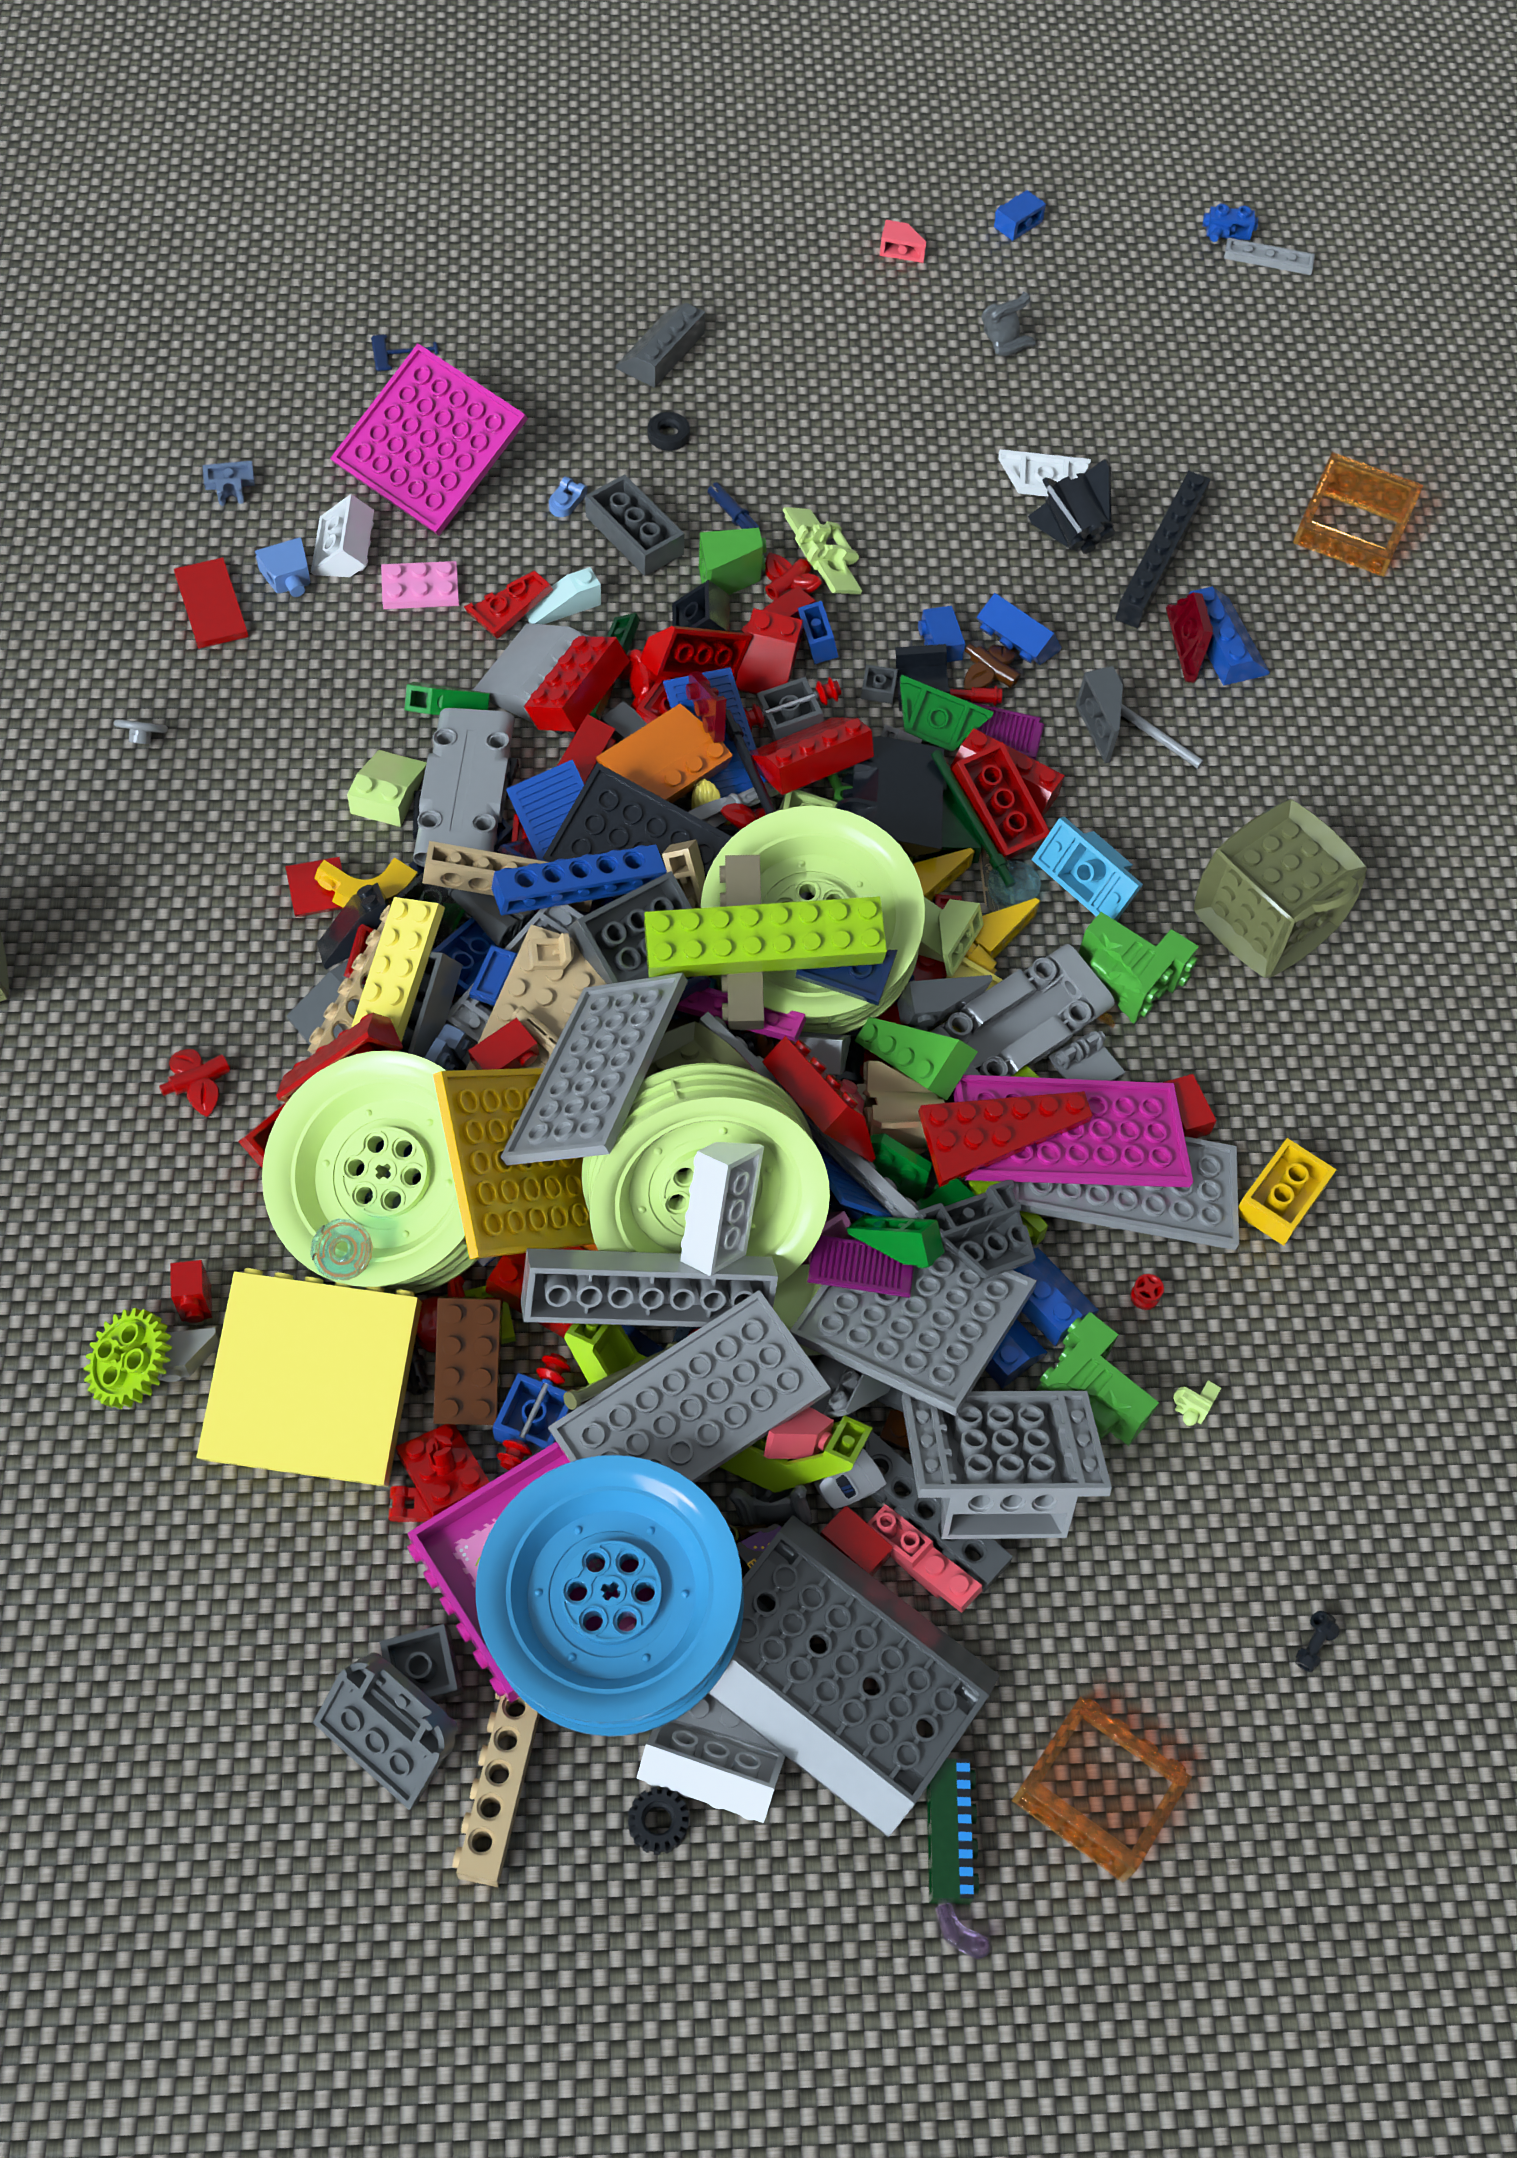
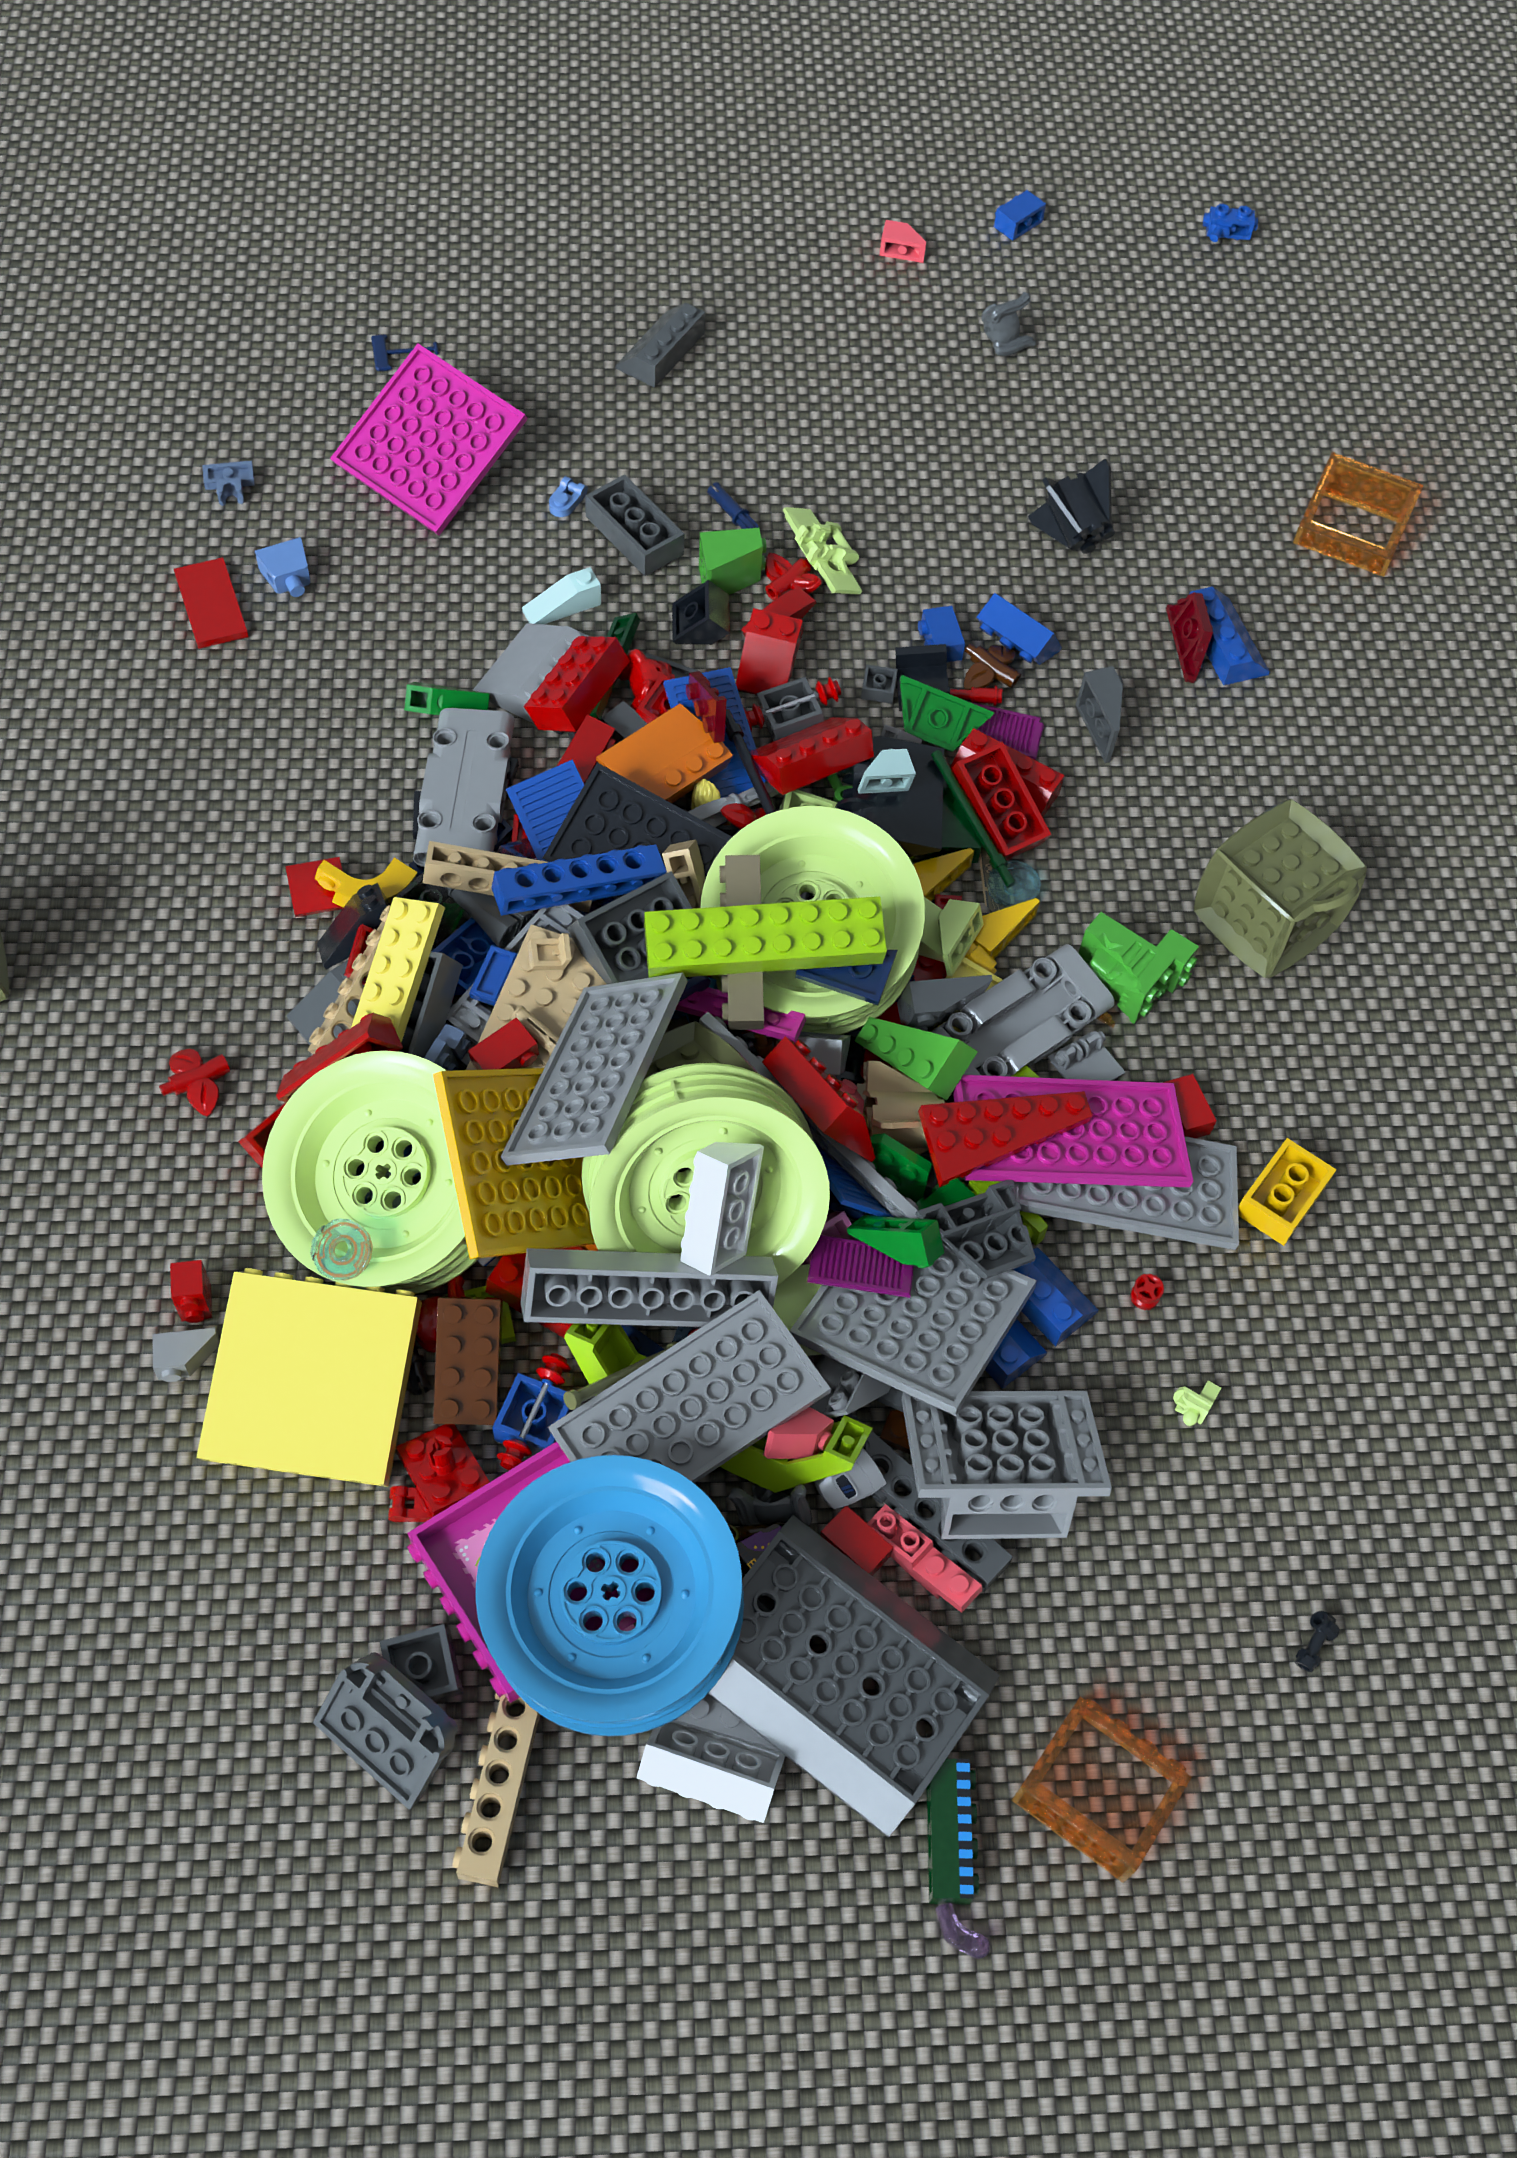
(127, 1358): lime gear -> none
(140, 731): light grey piece -> none
(343, 539): white slope -> none
(386, 787): yellowish green slope -> none
(419, 585): bright pink plate -> none
(508, 606): red wing -> none
(658, 1799): black tyre -> none
(668, 442): black tyre -> none
(687, 650): red slope -> none
(818, 632): blue brick -> none
(888, 773): none -> light aqua slope
(1029, 469): white wing -> none
(1088, 869): medium azure brick -> none
(1115, 1400): bright green brick -> none
(1161, 737): light grey bar -> none
(1162, 549): black brick -> none
(1269, 256): light grey tile -> none

